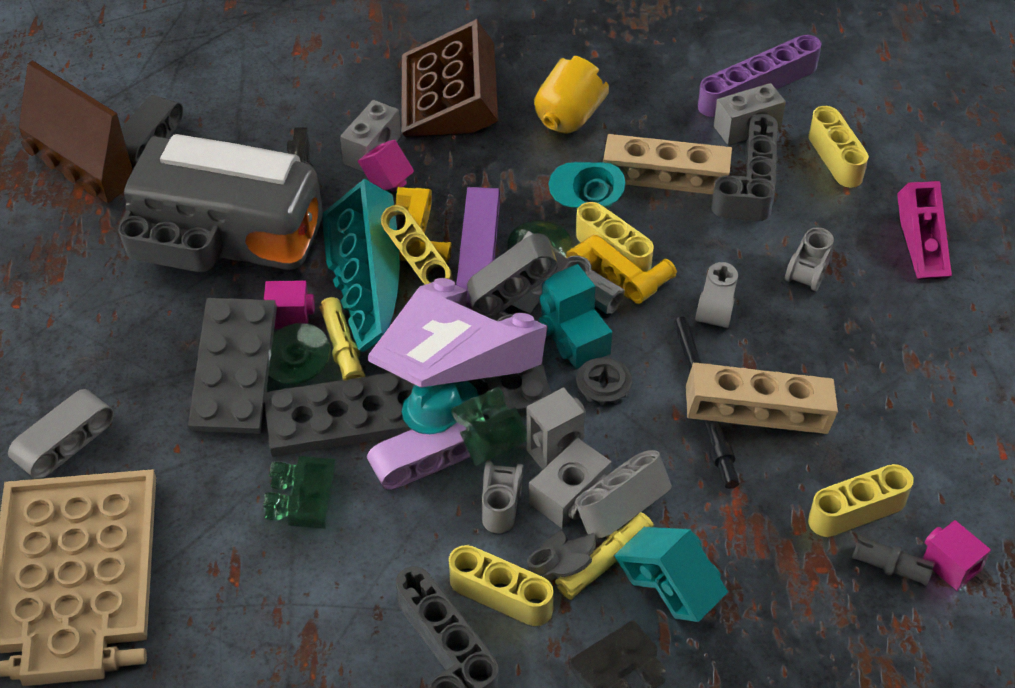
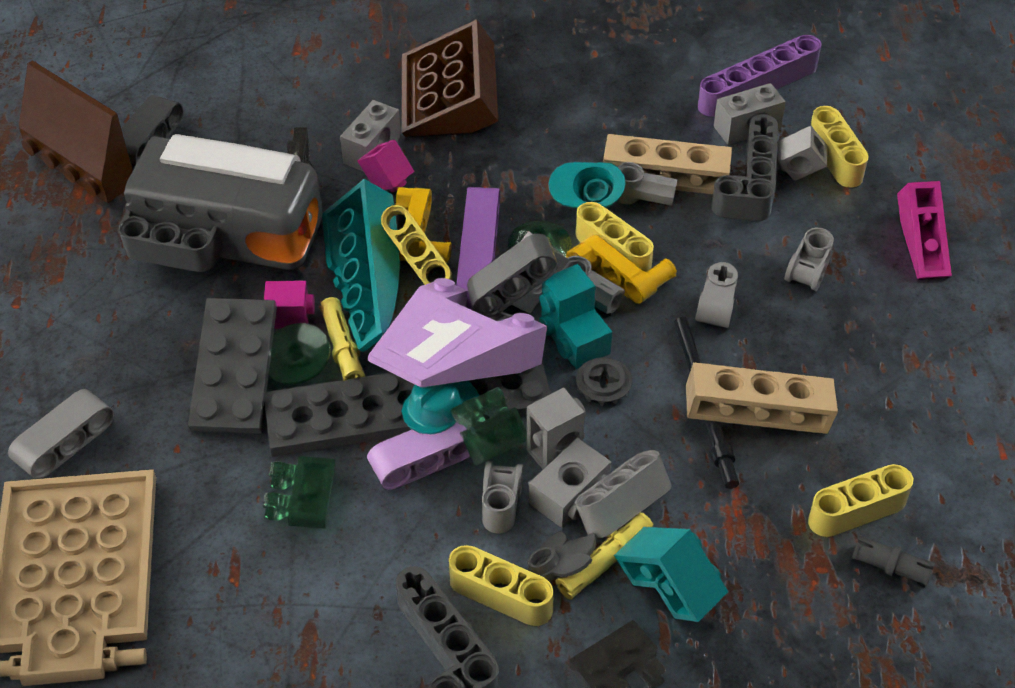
(570, 95): yellow cylinder -> none
(646, 186): none -> light grey piece
(802, 153): none -> light grey brick
(956, 554): dark pink brick -> none

